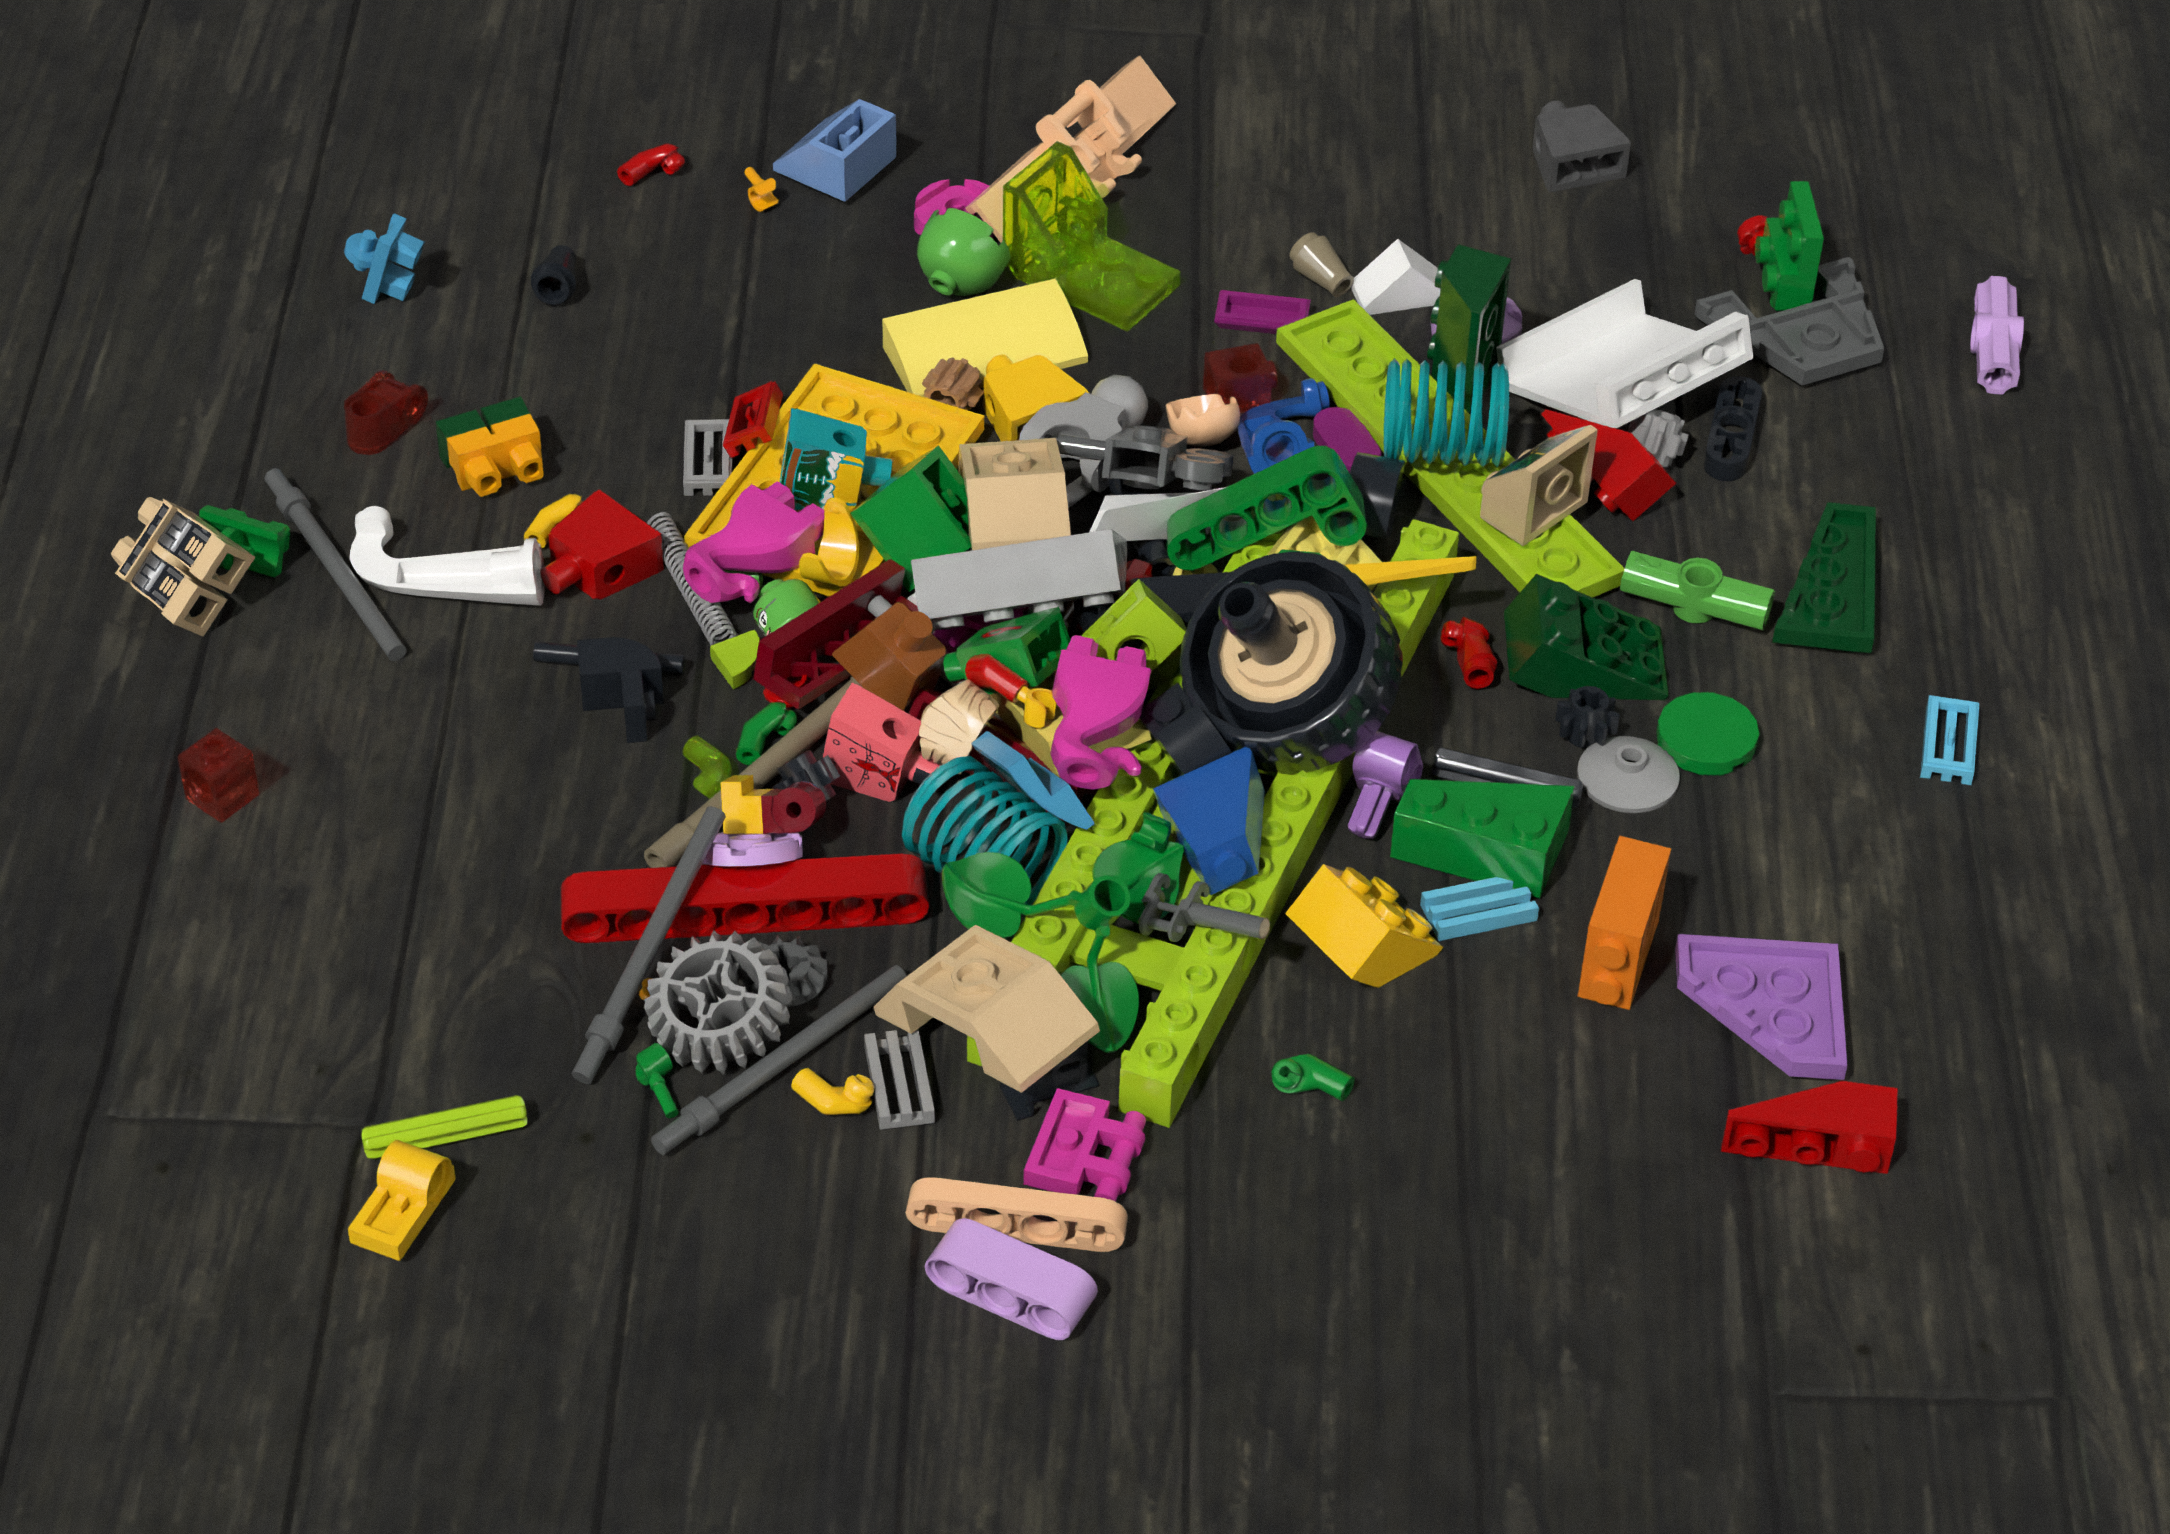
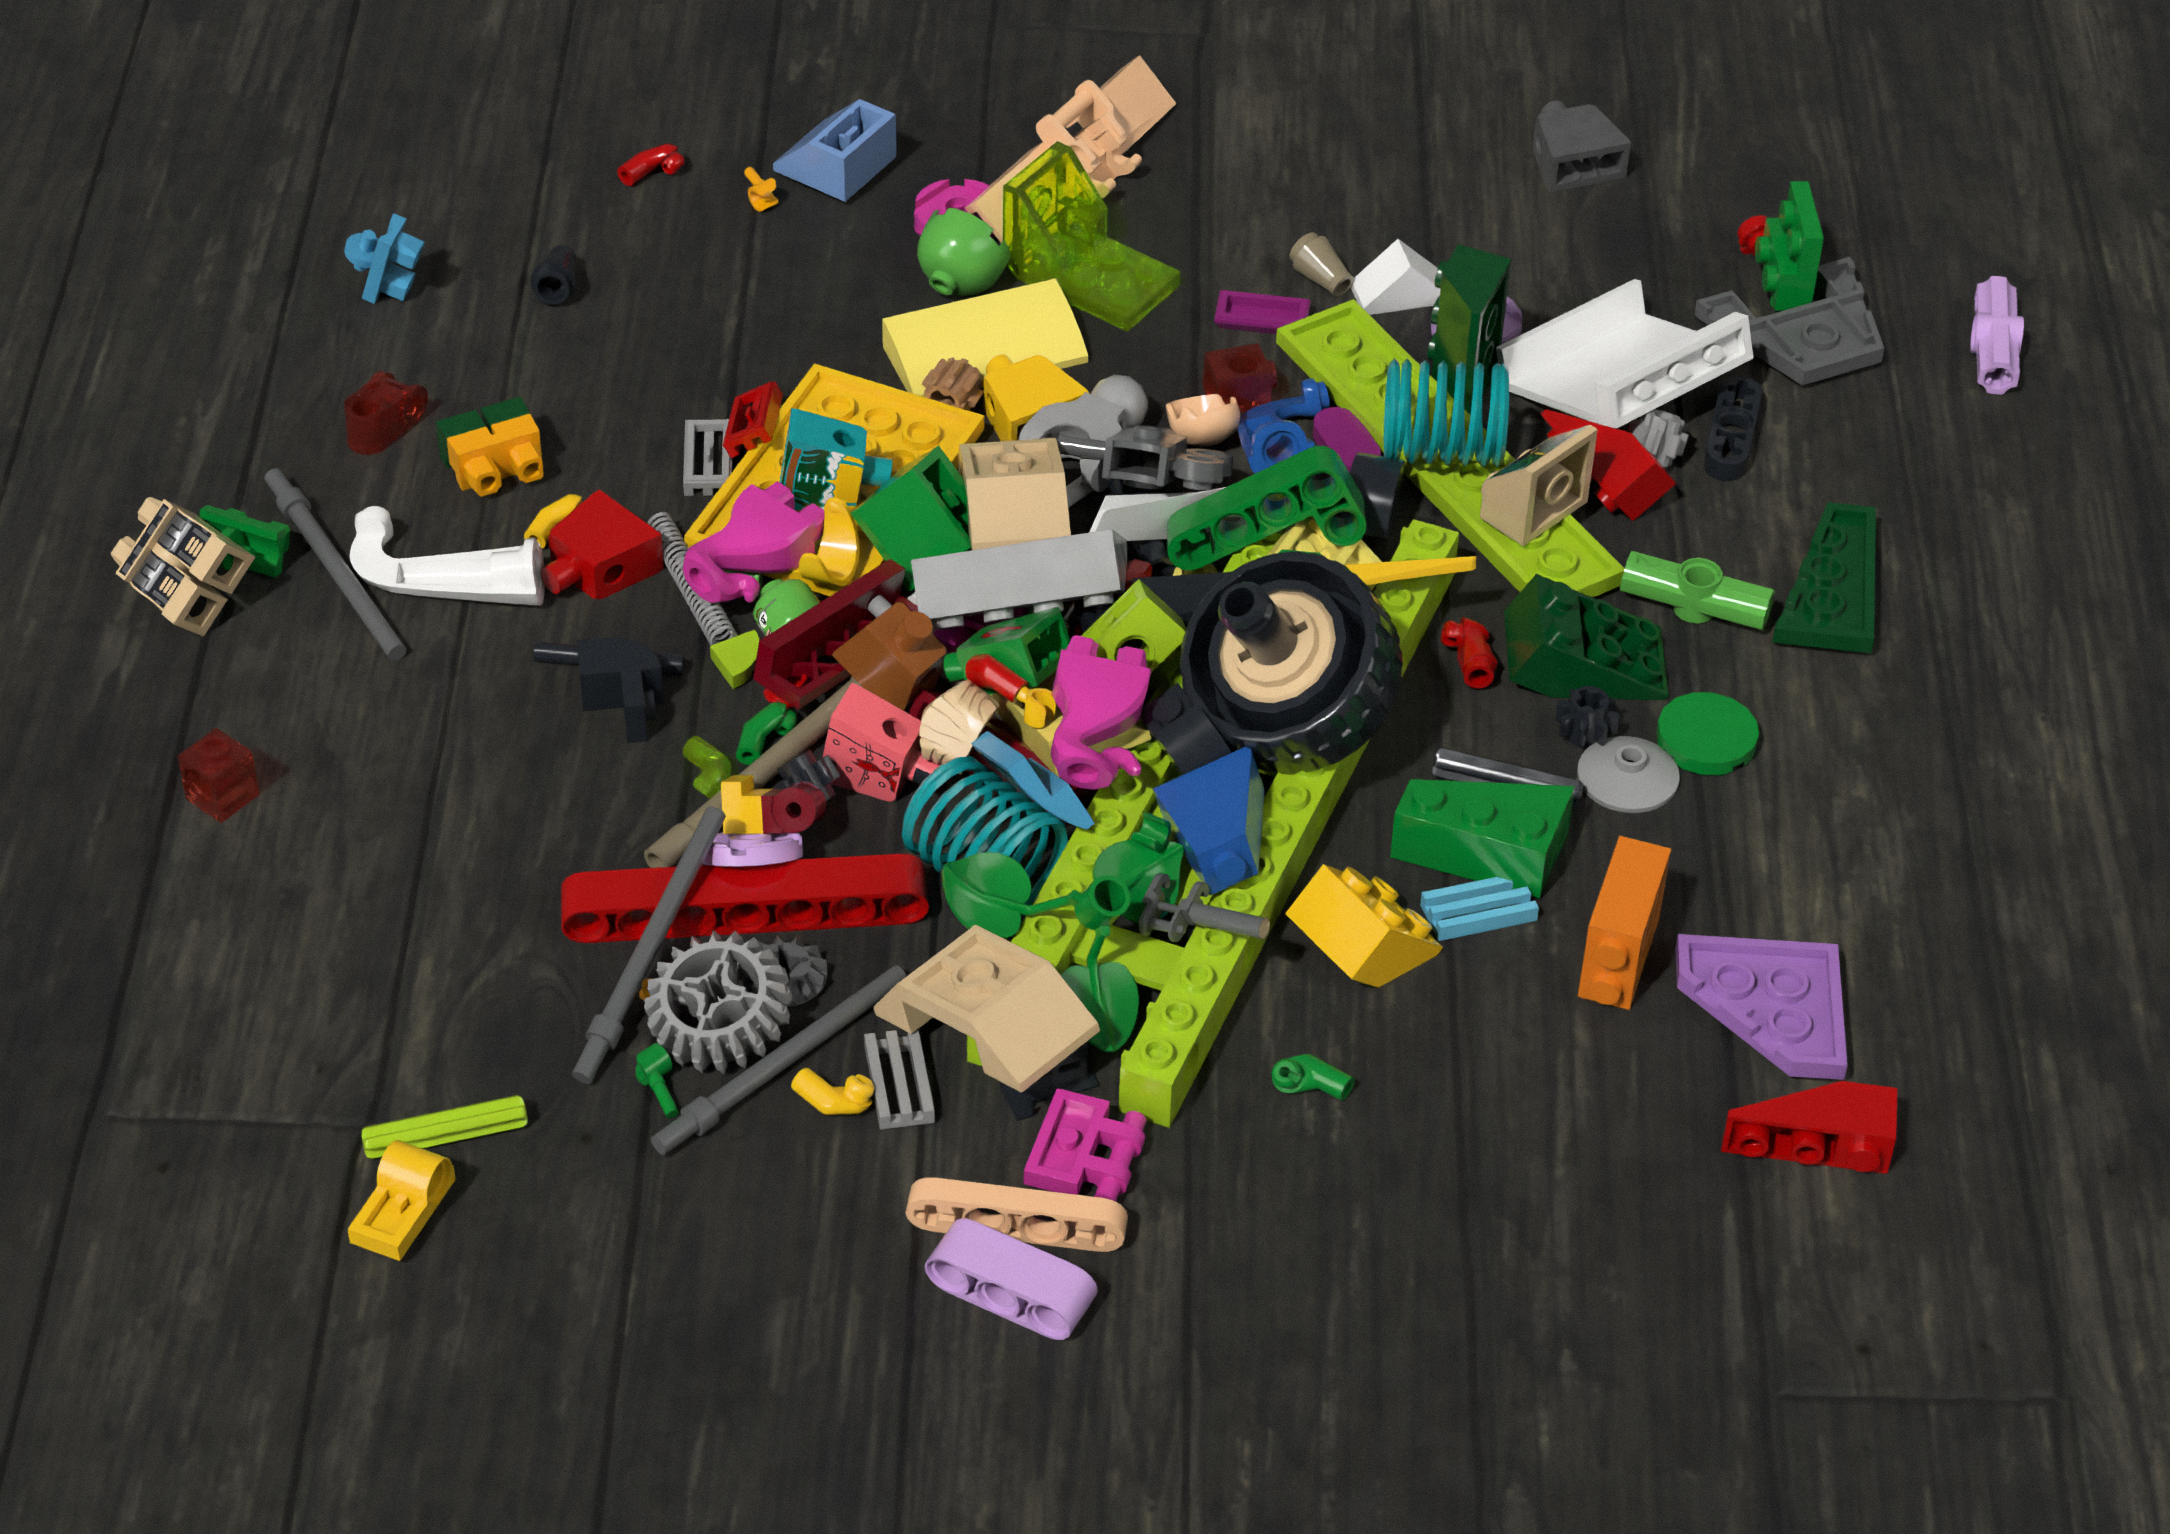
(1382, 773): medium lavender beam -> none
(1947, 765): medium azure tile -> none

